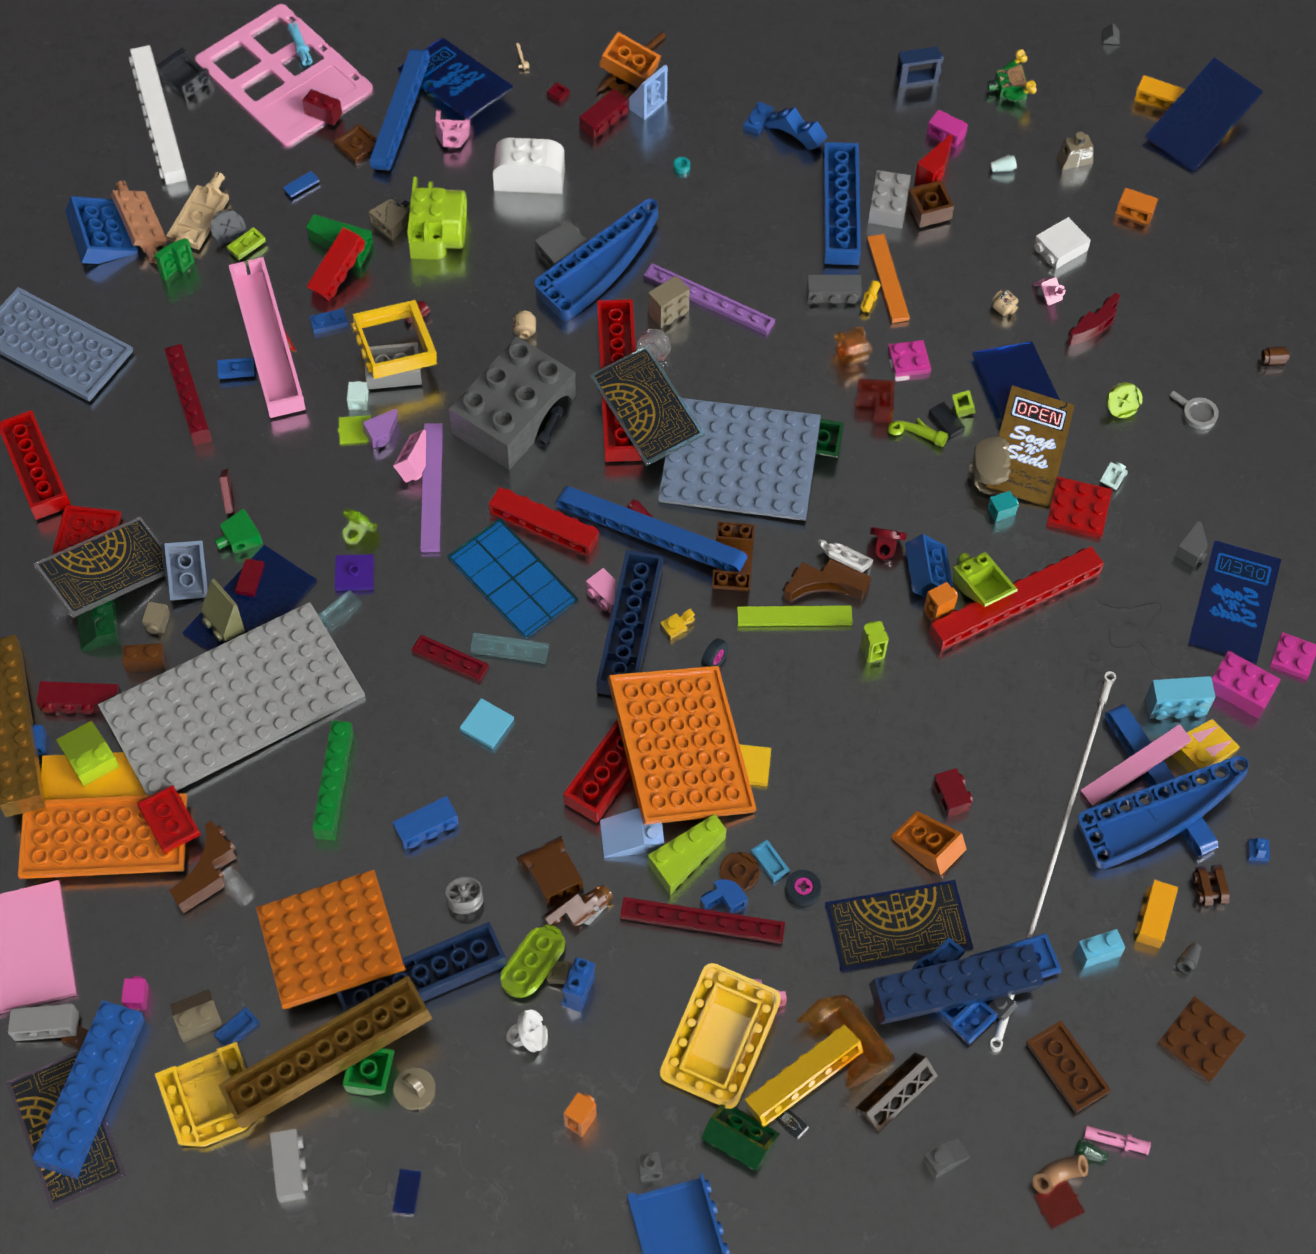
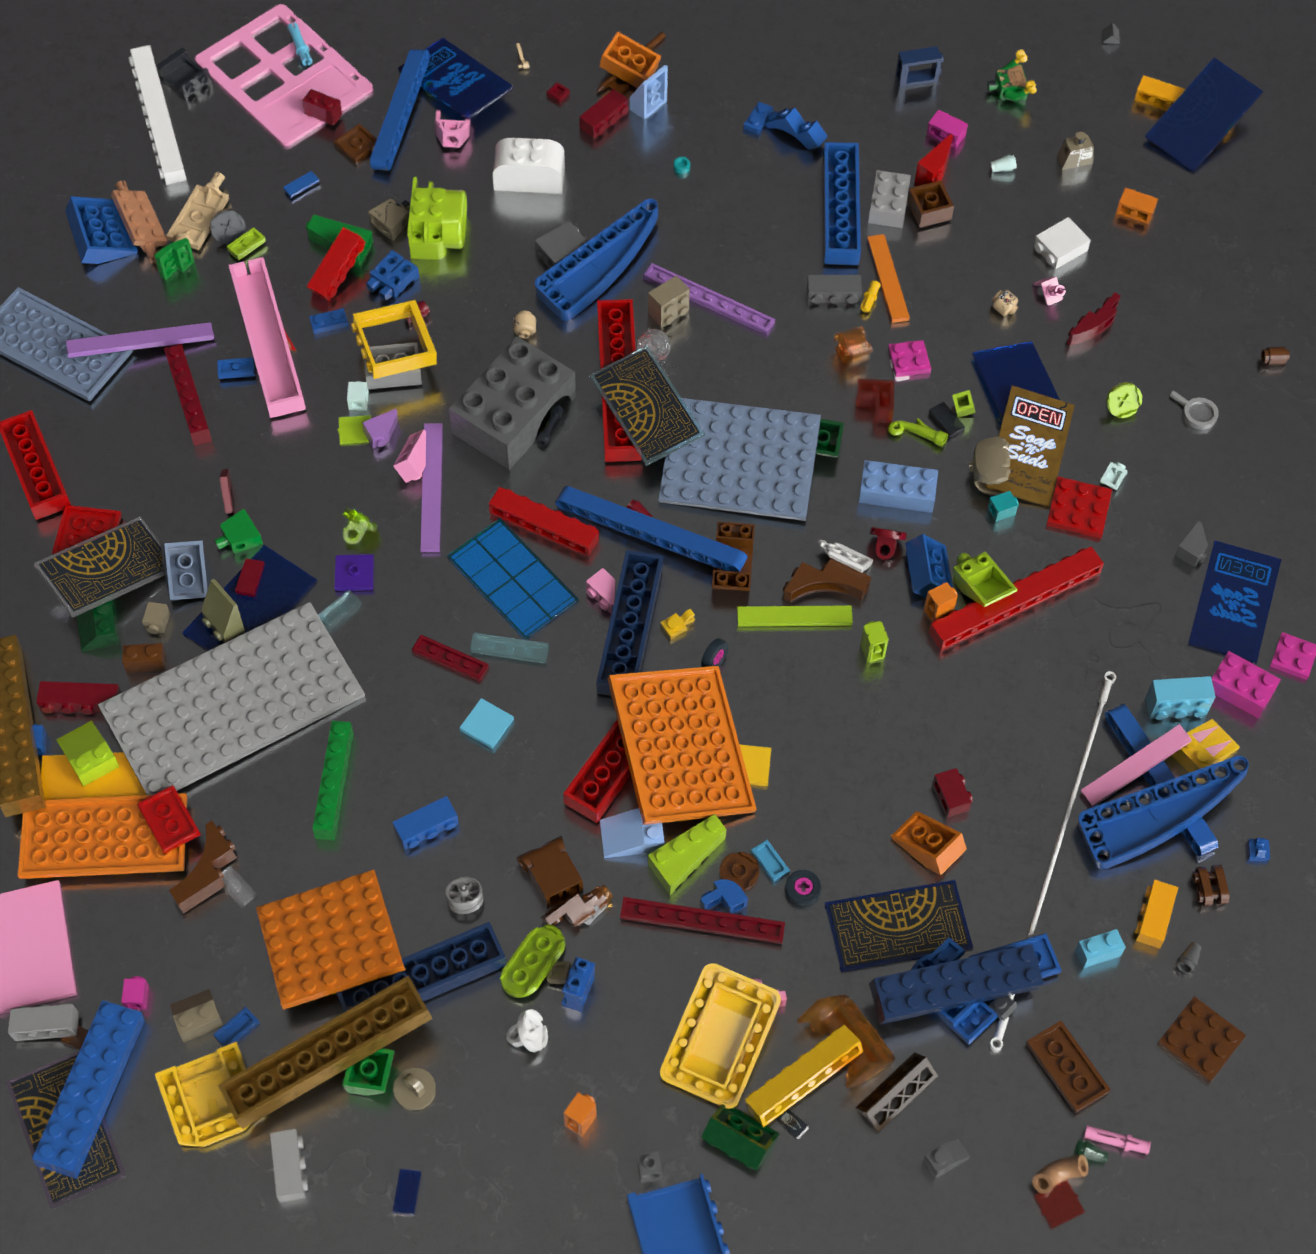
(139, 340): none -> medium lavender tile
(392, 276): none -> blue hips
(898, 486): none -> medium blue brick

